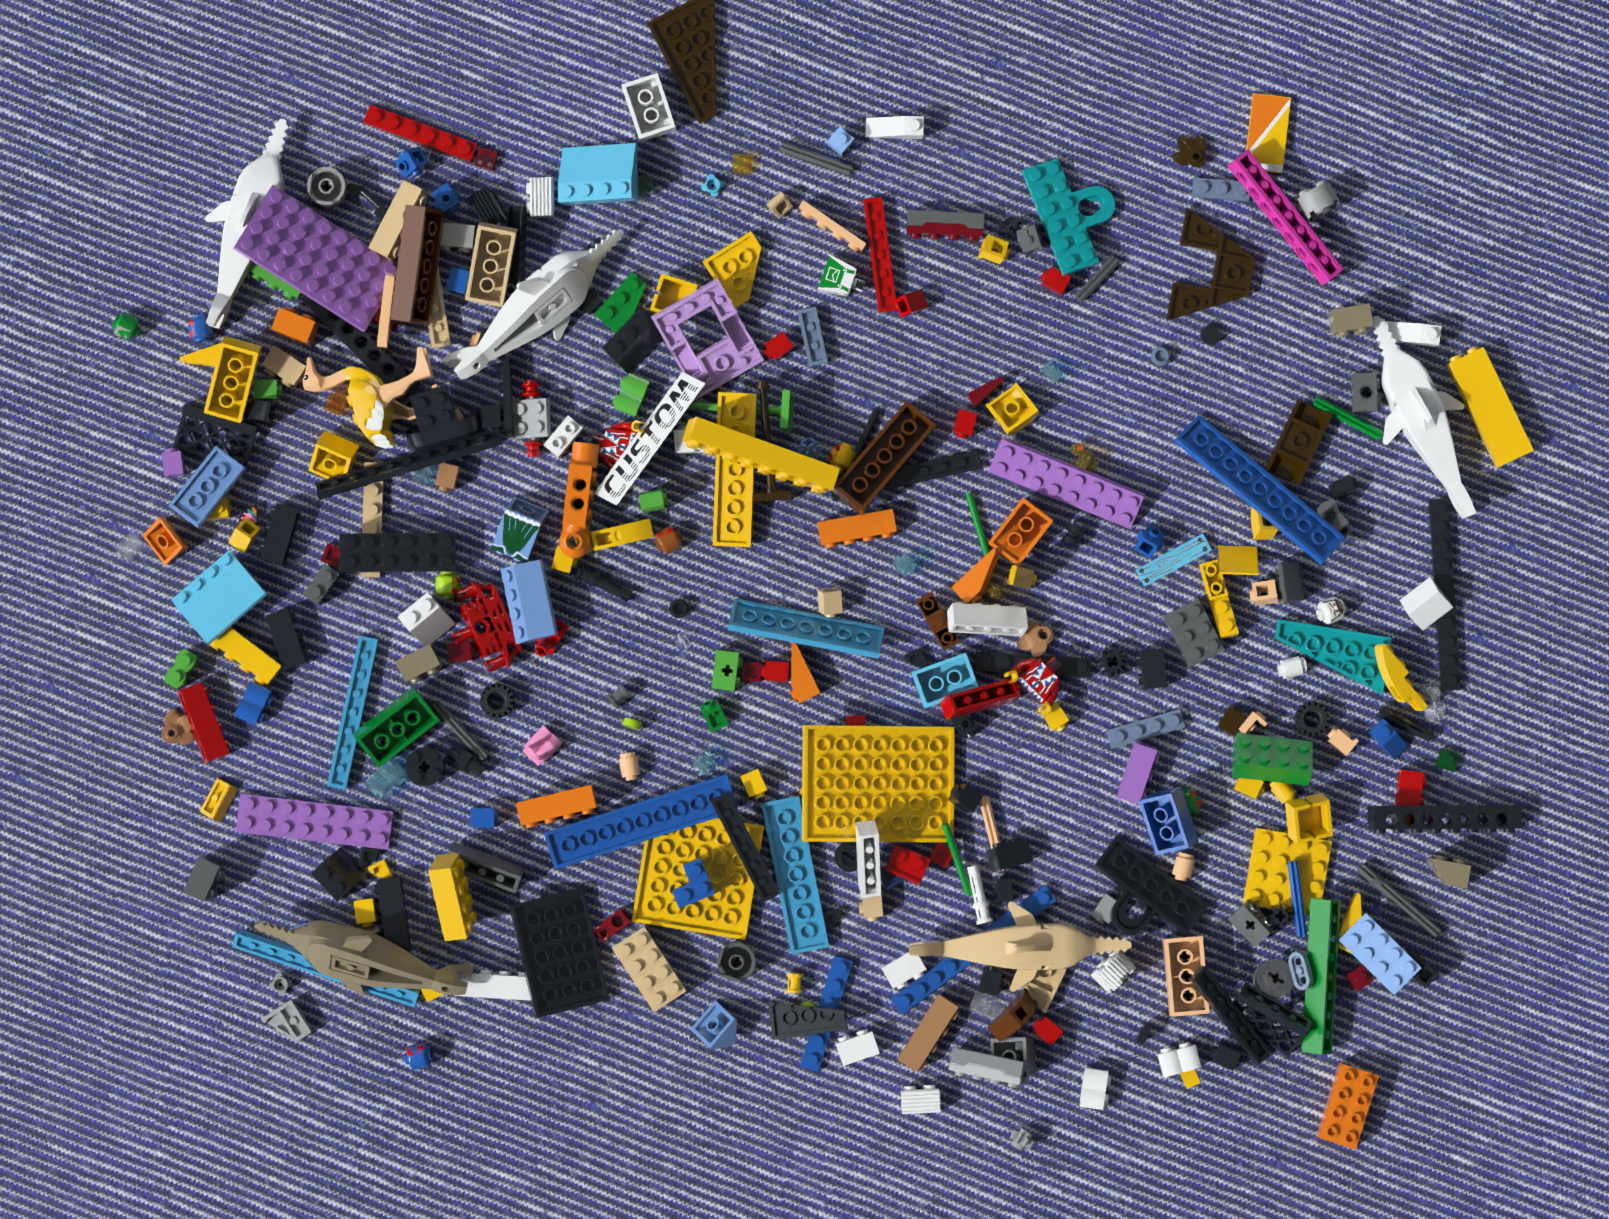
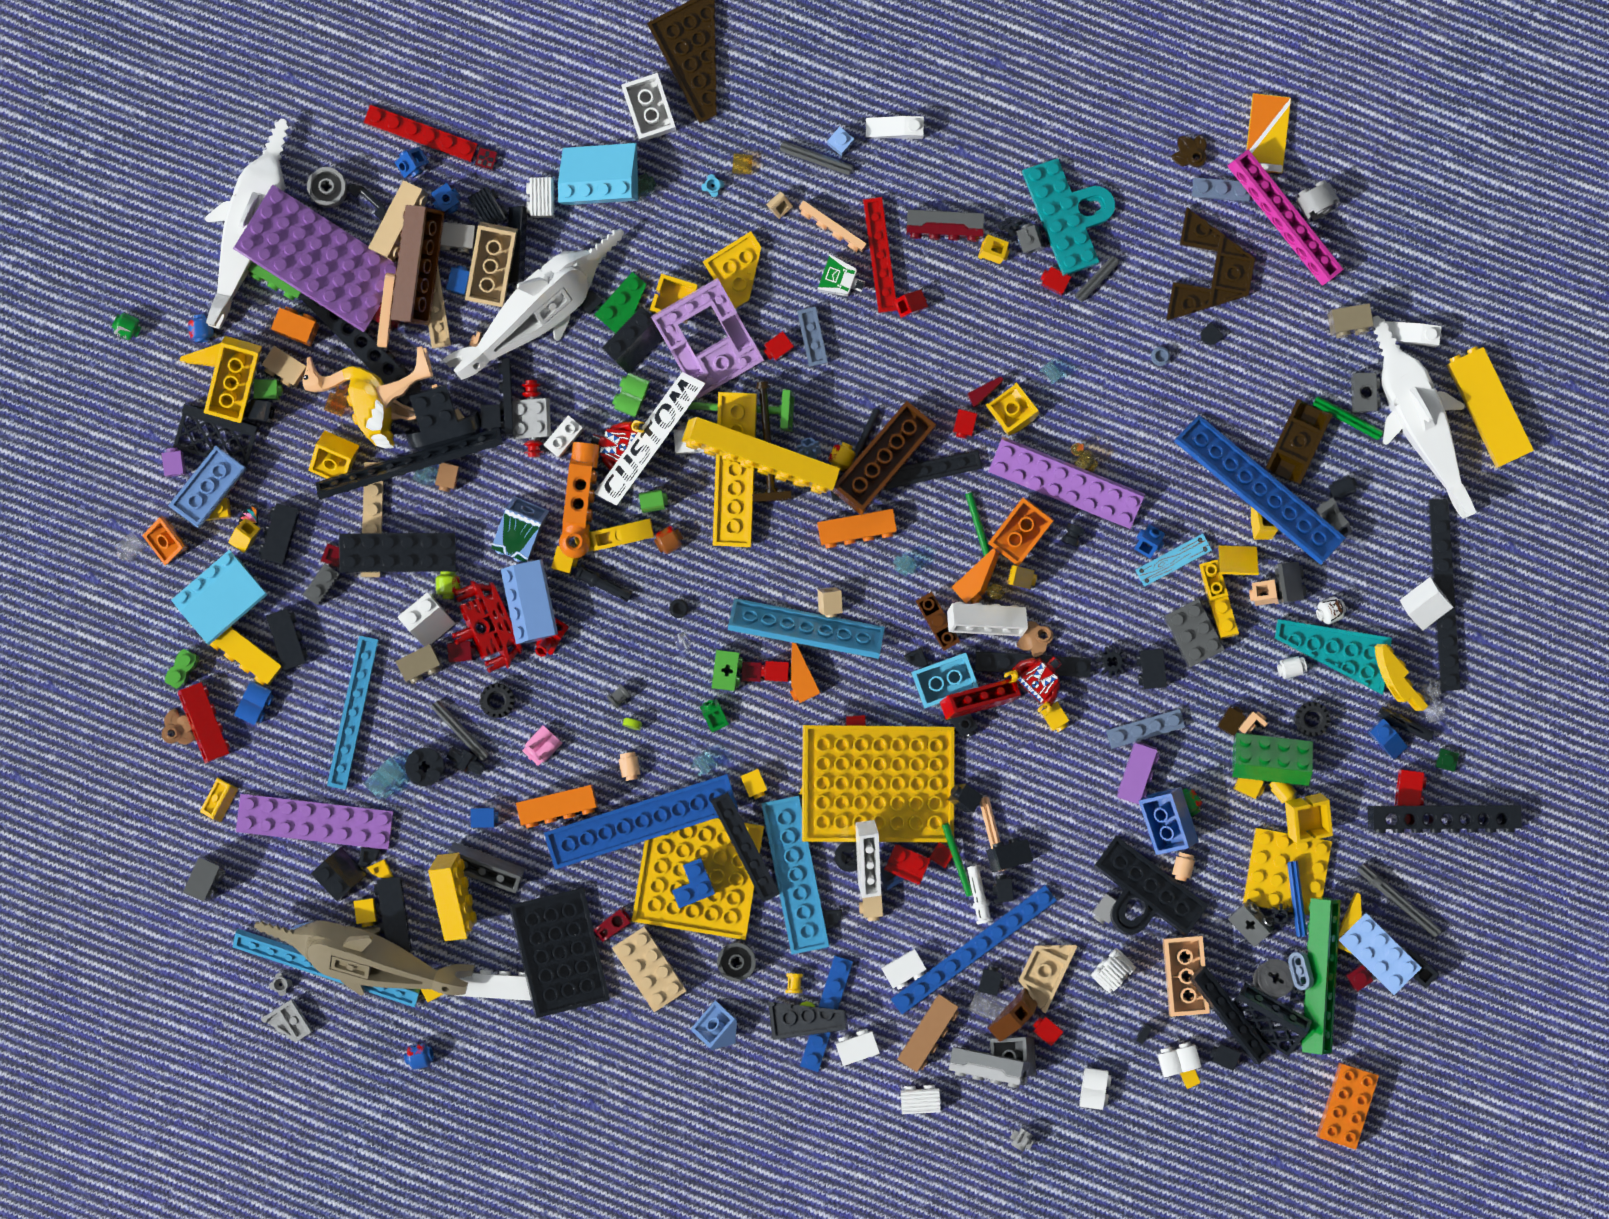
(399, 738): green brick -> none
(1023, 946): tan animal -> none
(1341, 740): light nougat brick -> none
(1450, 873): dark tan slope -> none

